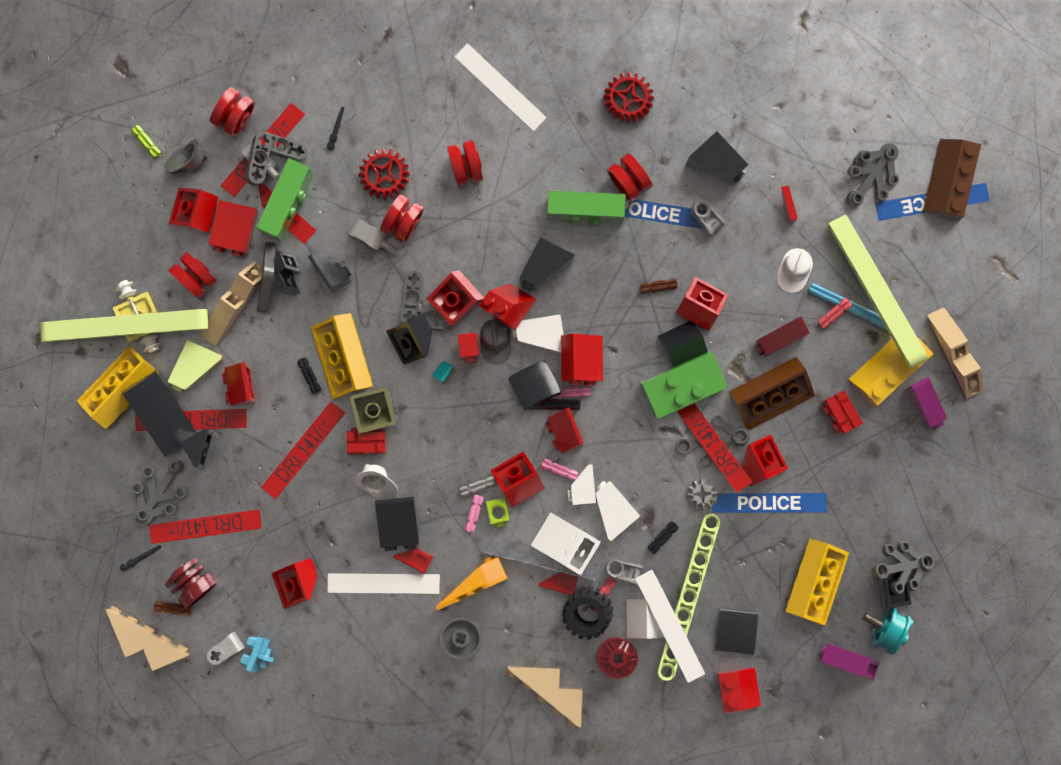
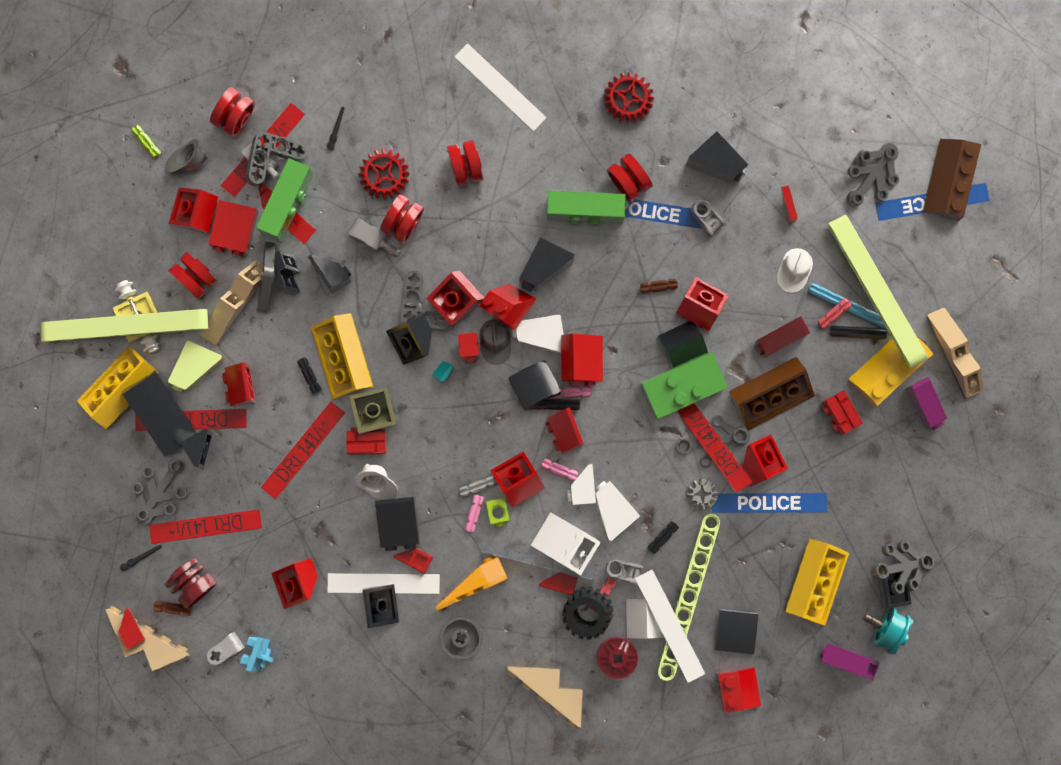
(130, 631): none -> red tile
(380, 605): none -> black slope
(858, 332): none -> black axle

